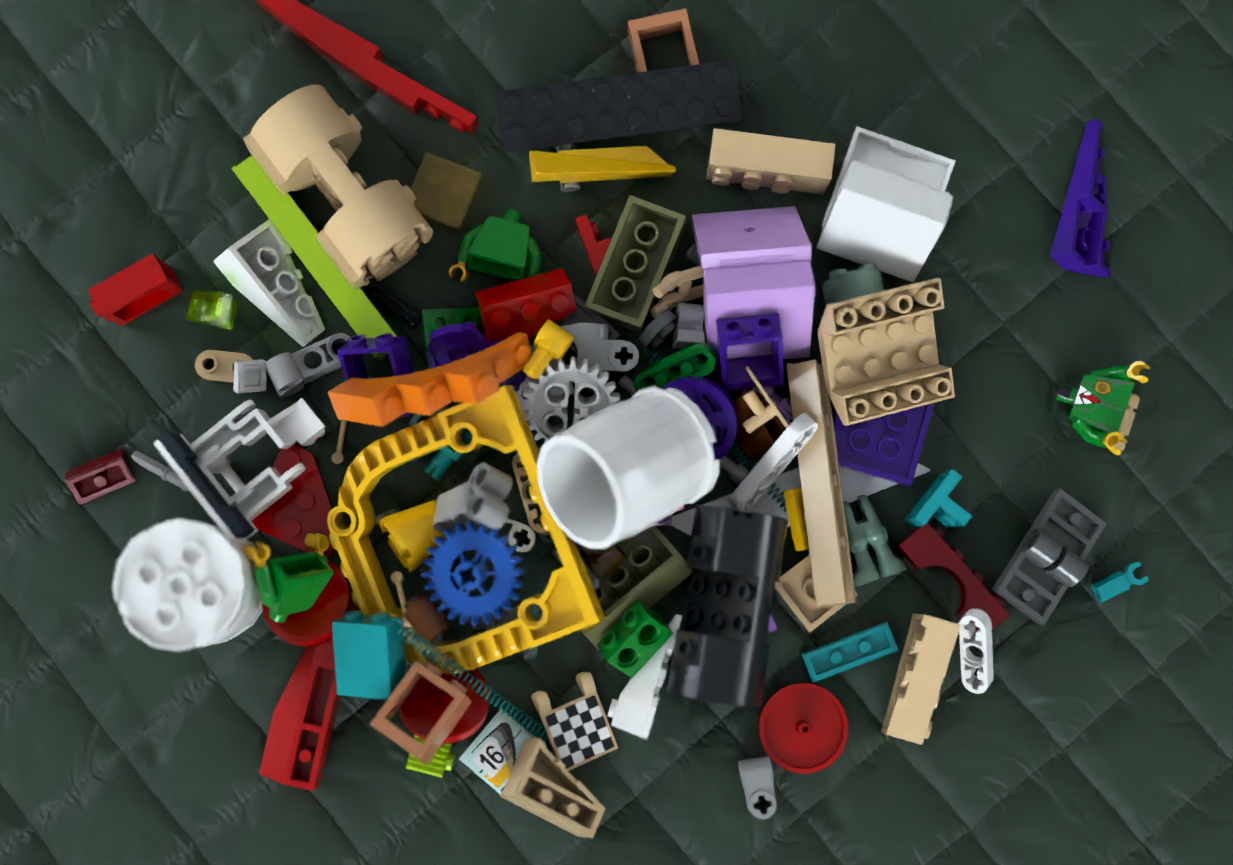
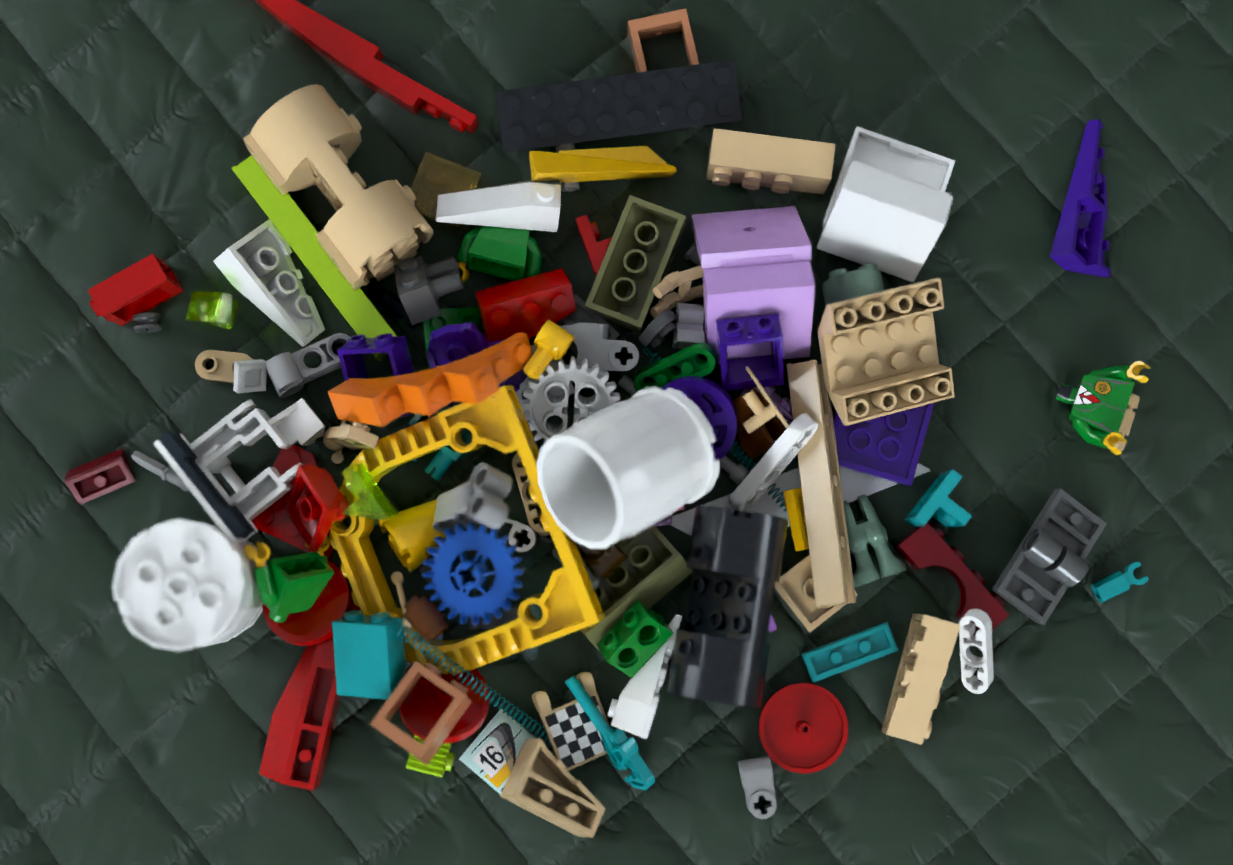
(146, 322): none -> dark grey bush
(314, 504): none -> red slope
(349, 436): none -> tan plate
(372, 500): none -> clear neon green slope
(423, 284): none -> dark grey brick
(512, 205): none -> white wedge
(620, 749): none -> teal piece

